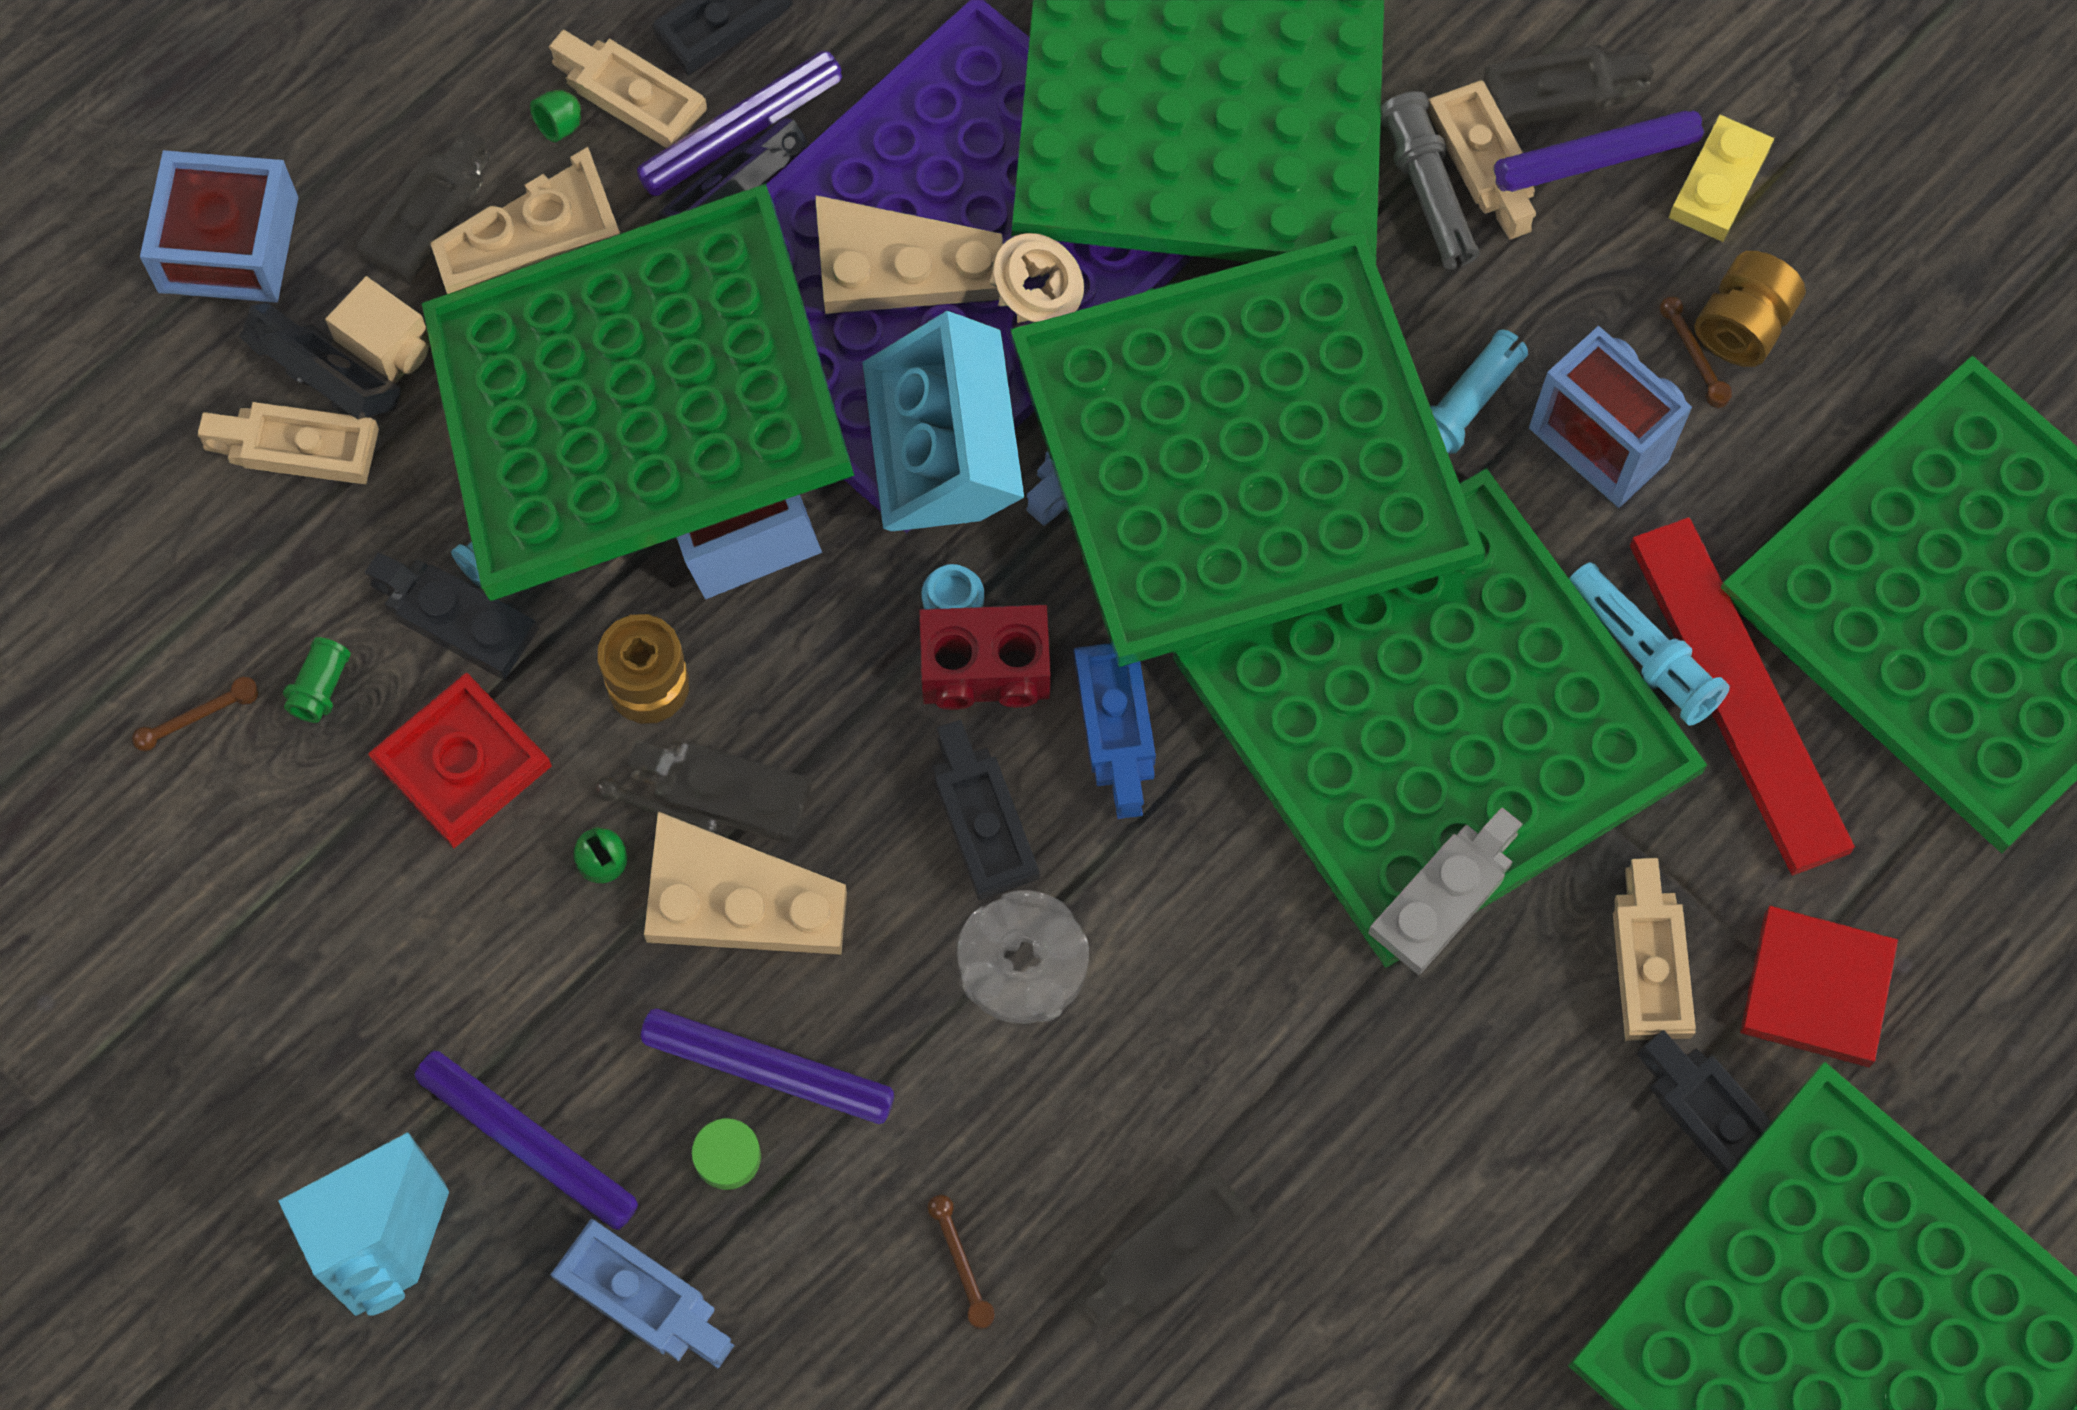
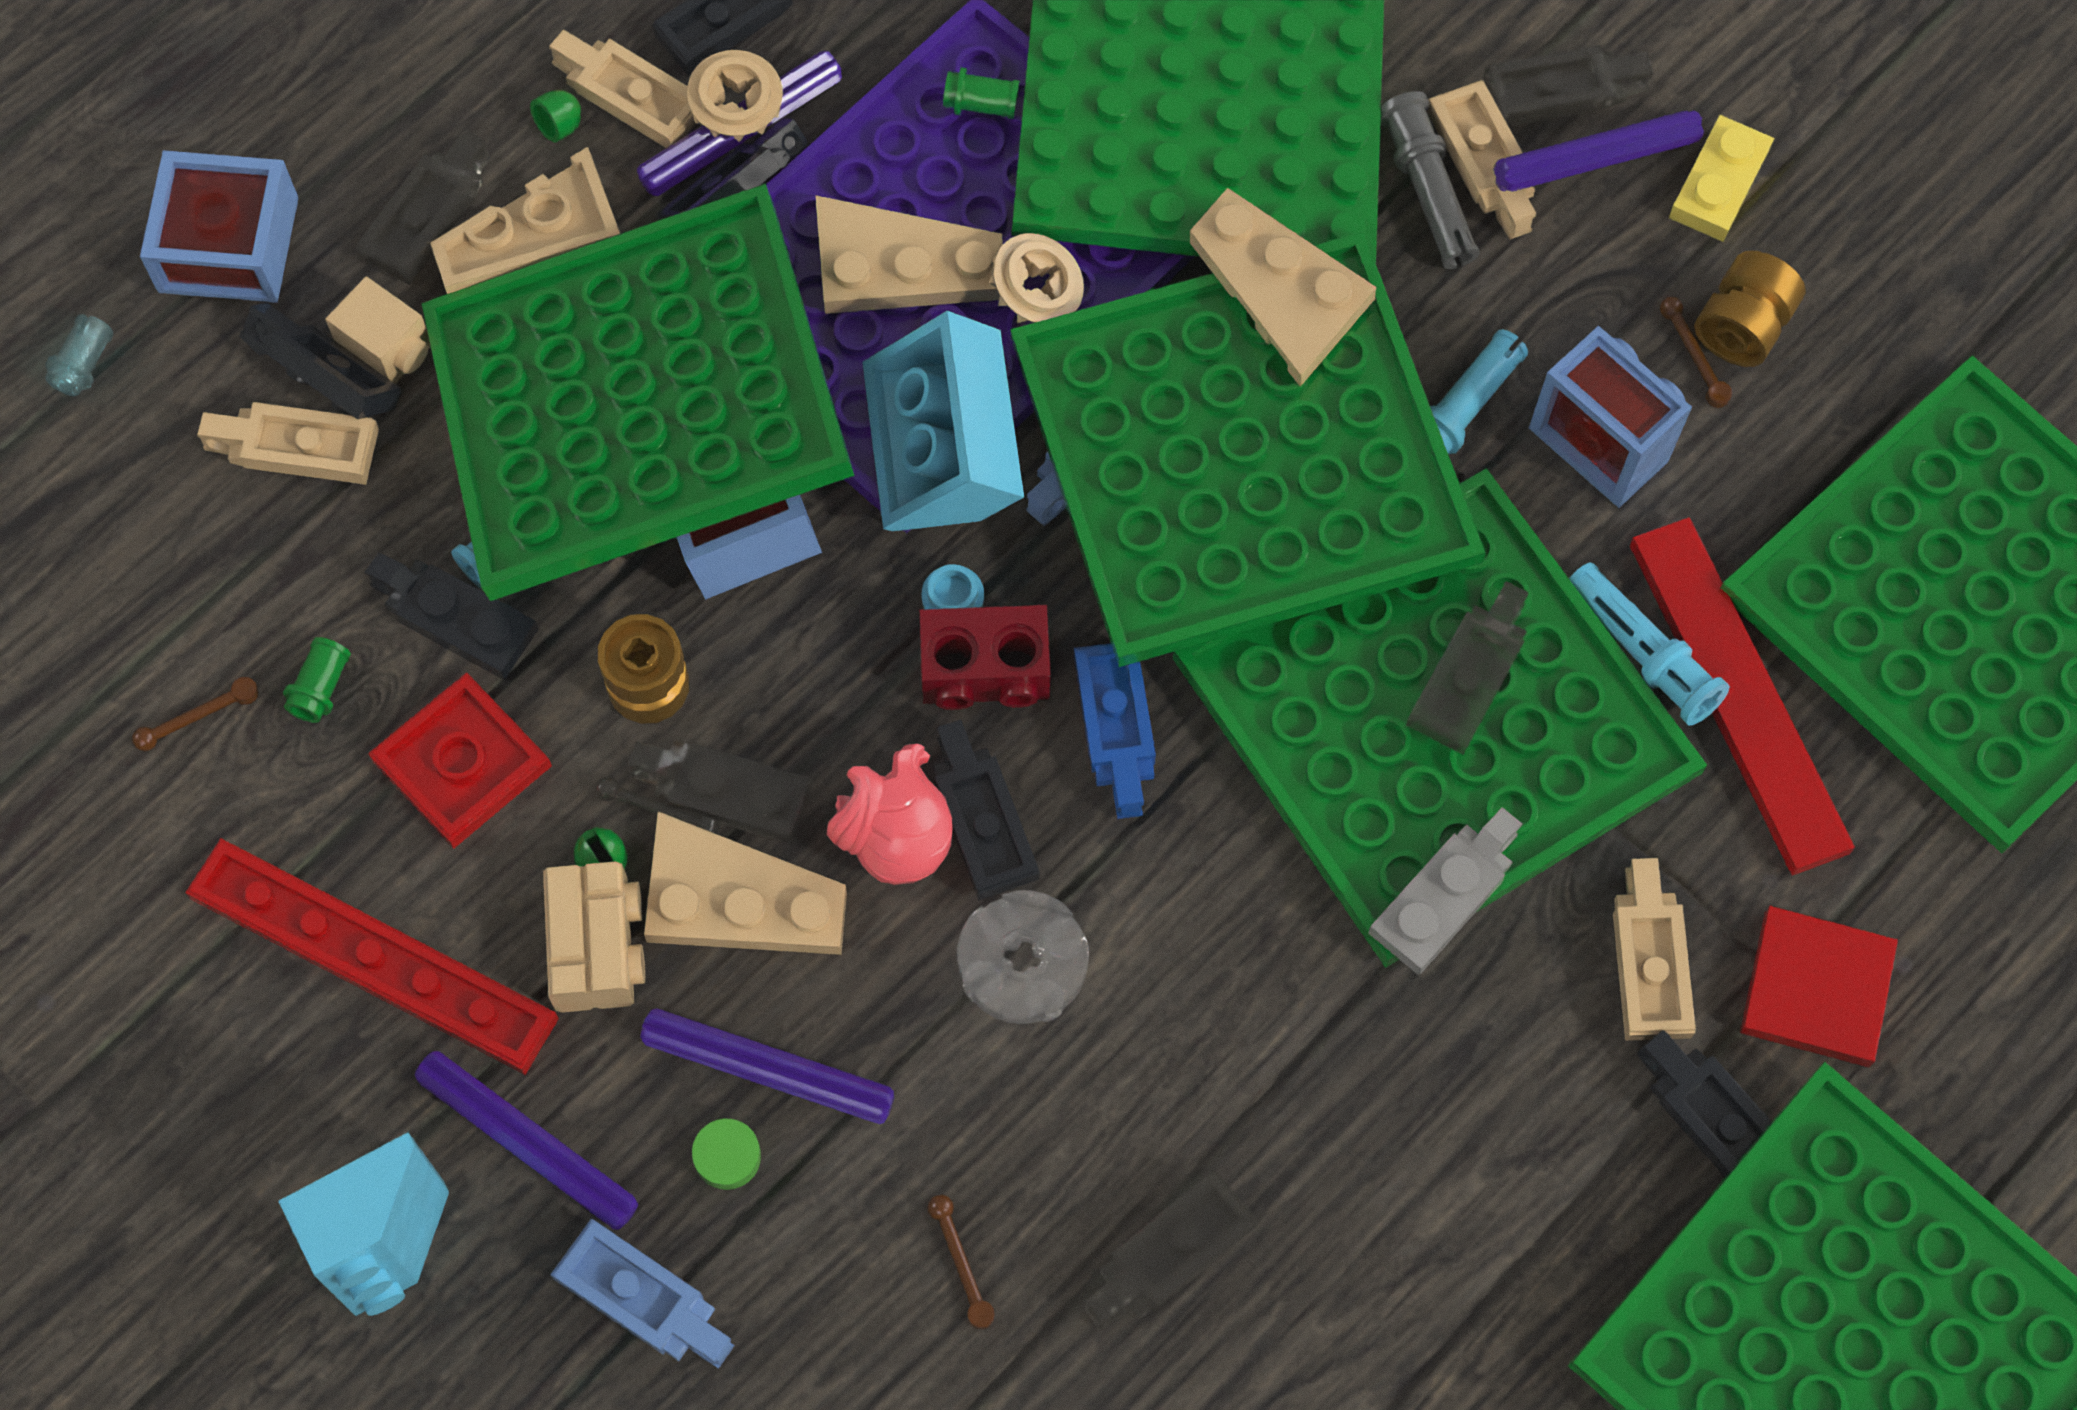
(73, 365): none -> clear light blue pin
(373, 956): none -> red tile
(591, 936): none -> tan brick
(741, 72): none -> tan gear
(894, 821): none -> coral hair
(980, 94): none -> green pin
(1285, 283): none -> tan wing
(1471, 672): none -> clear smoke hinge

